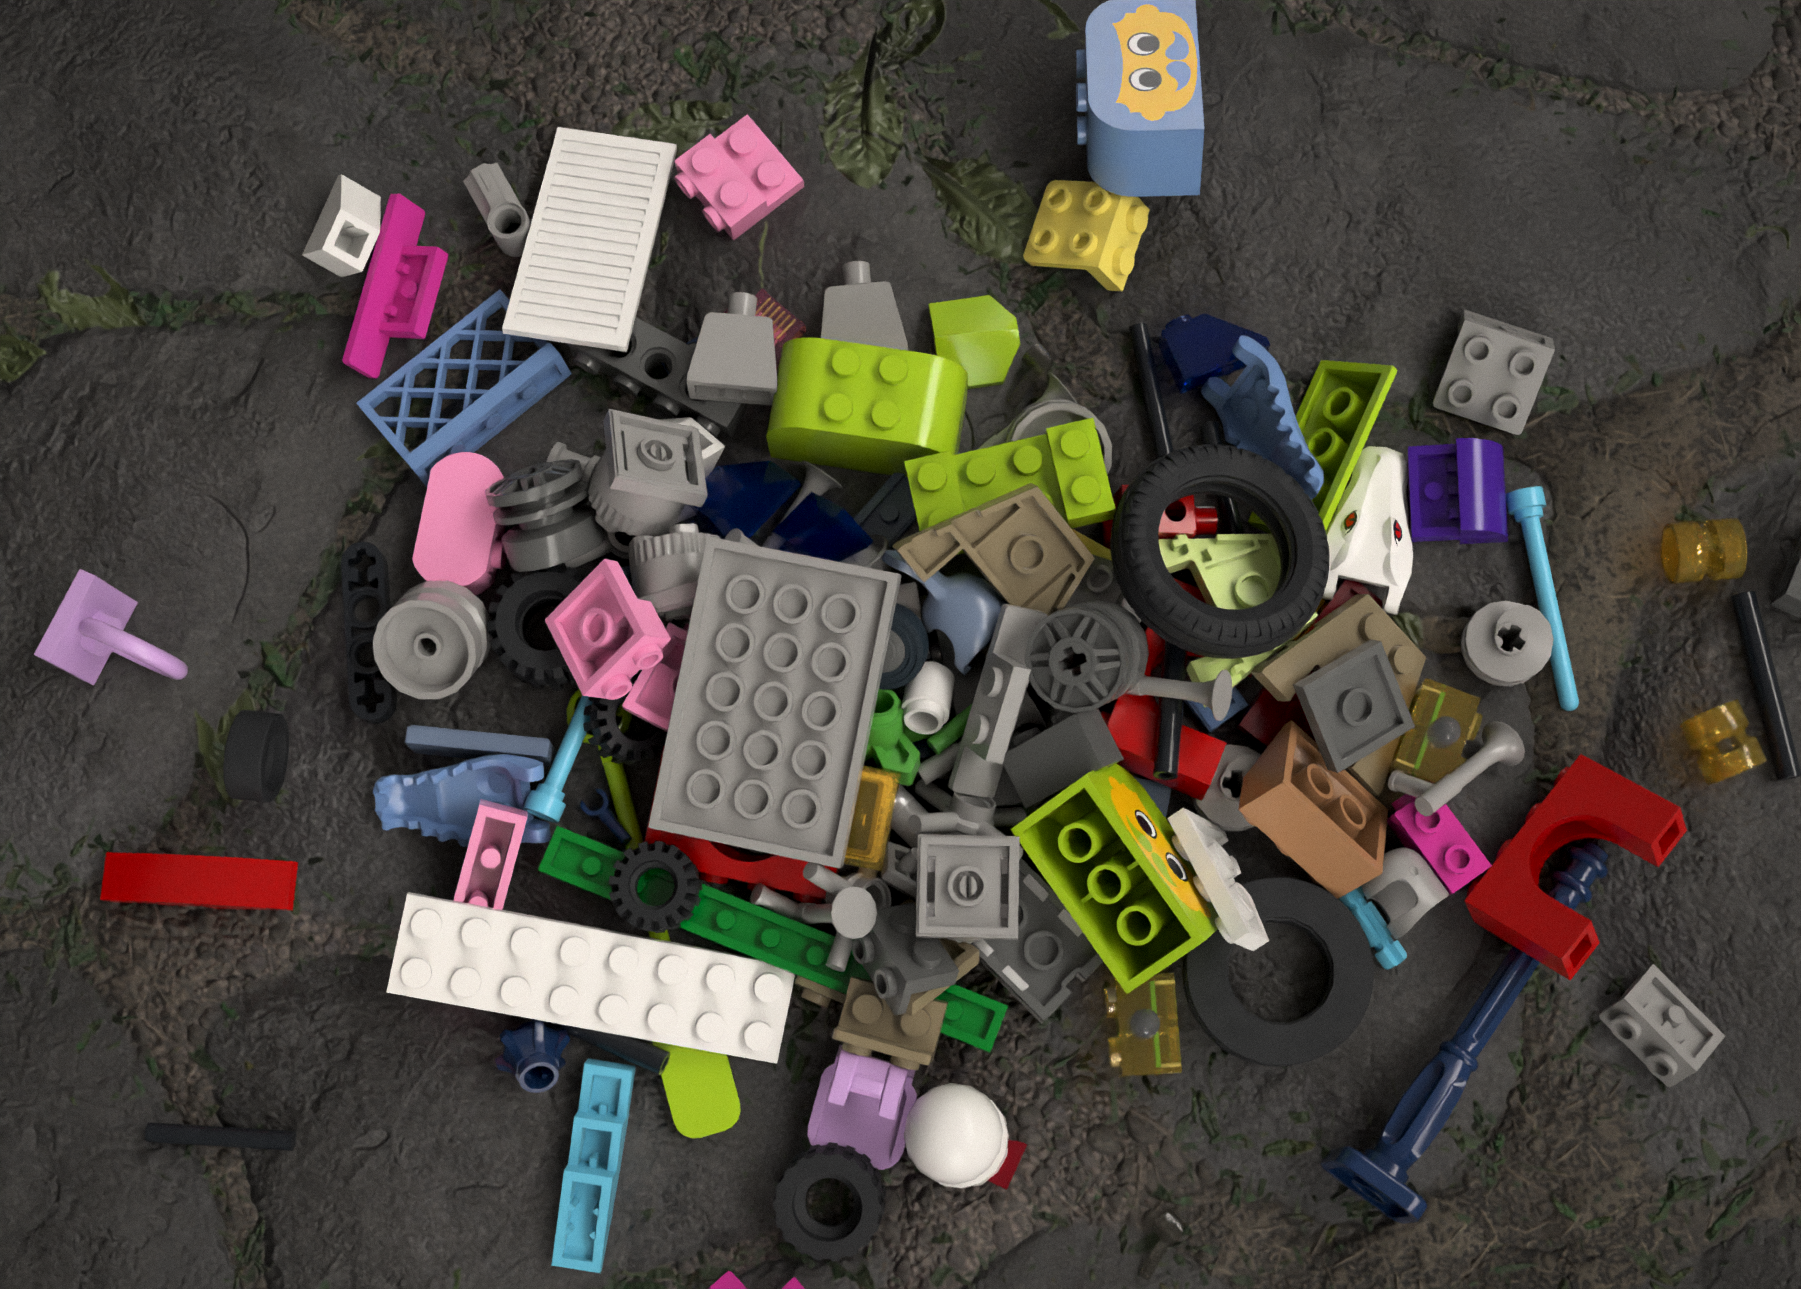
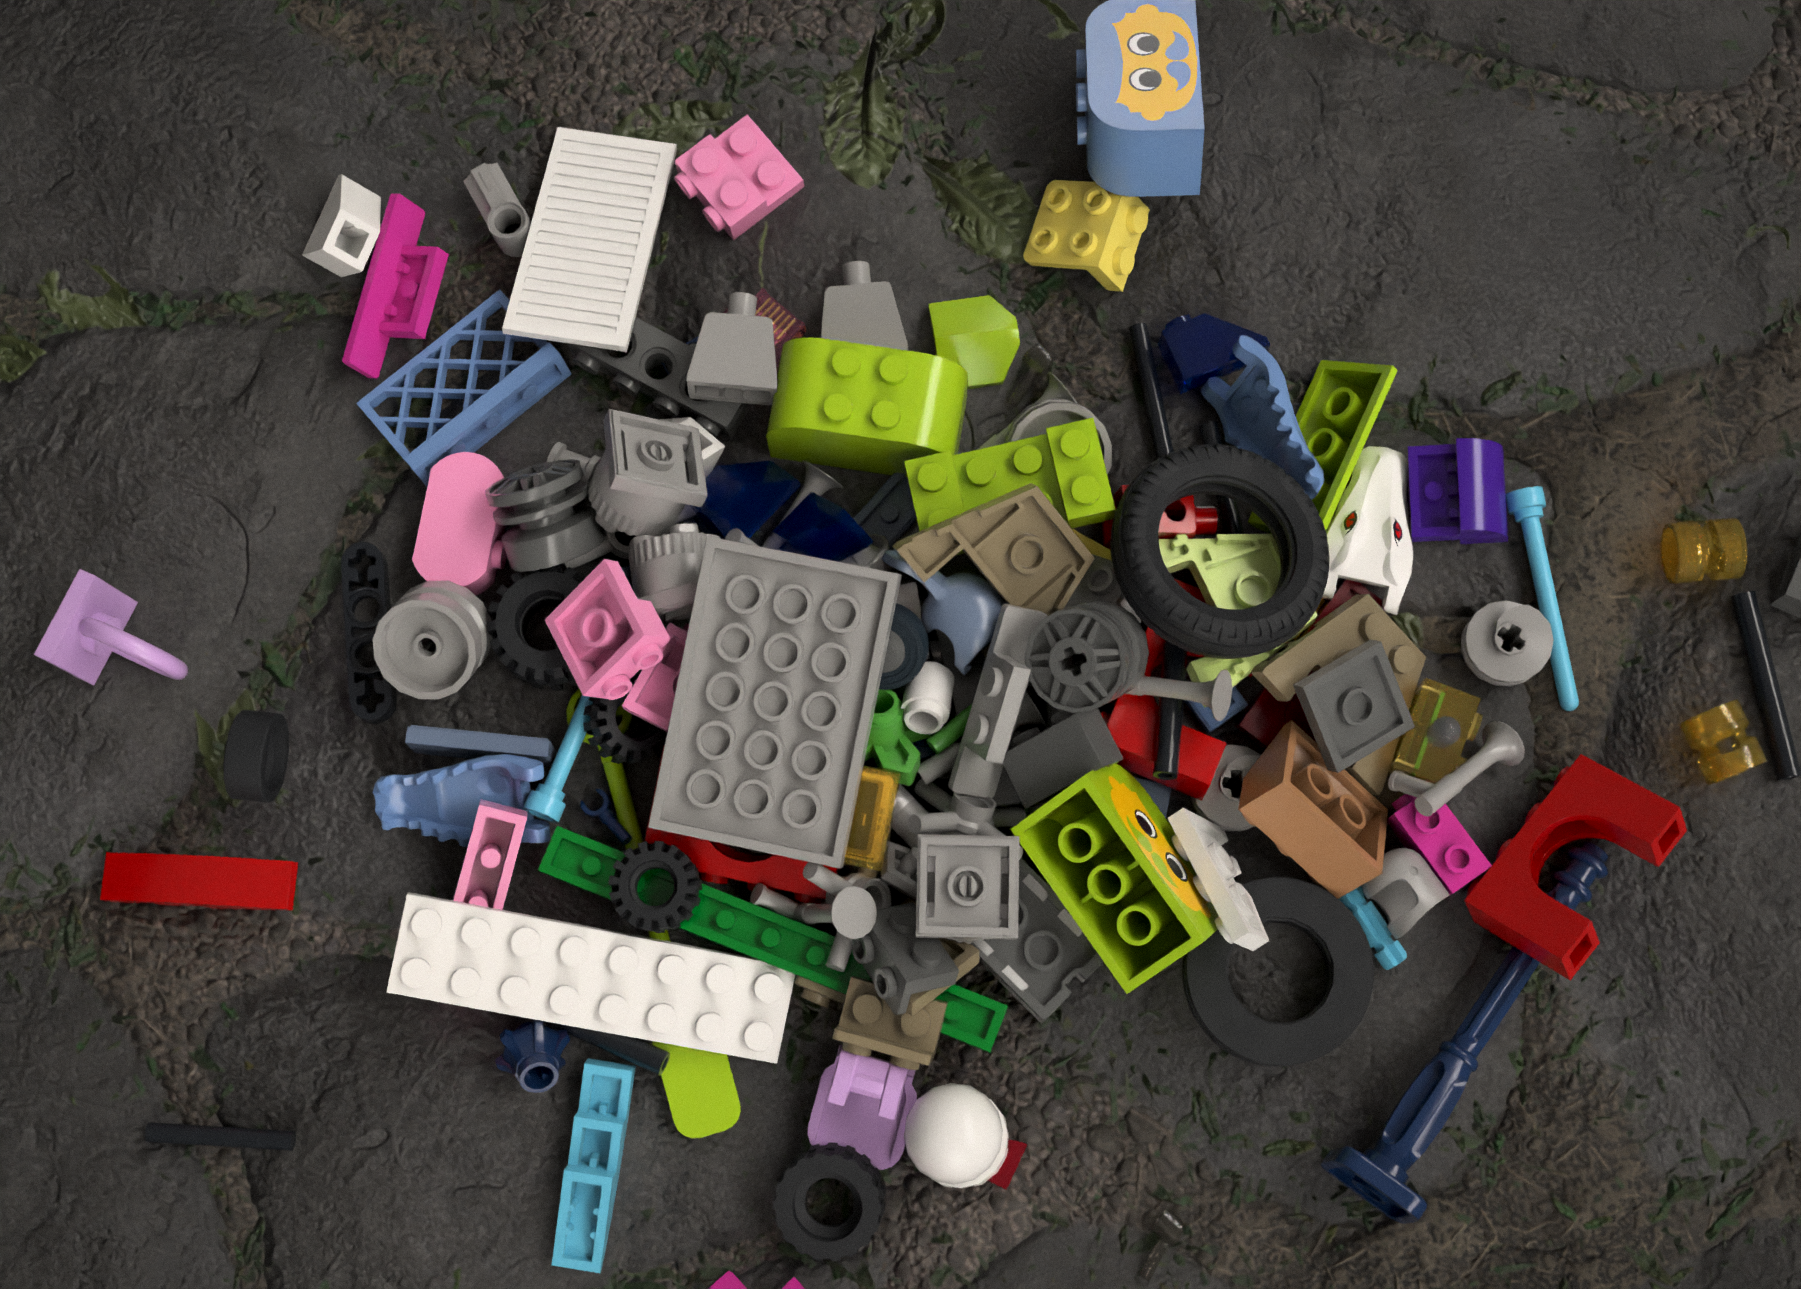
(1145, 1028): clear yellow piece -> none
(1493, 372): light grey bracket -> none
(1662, 1027): light grey bracket -> none

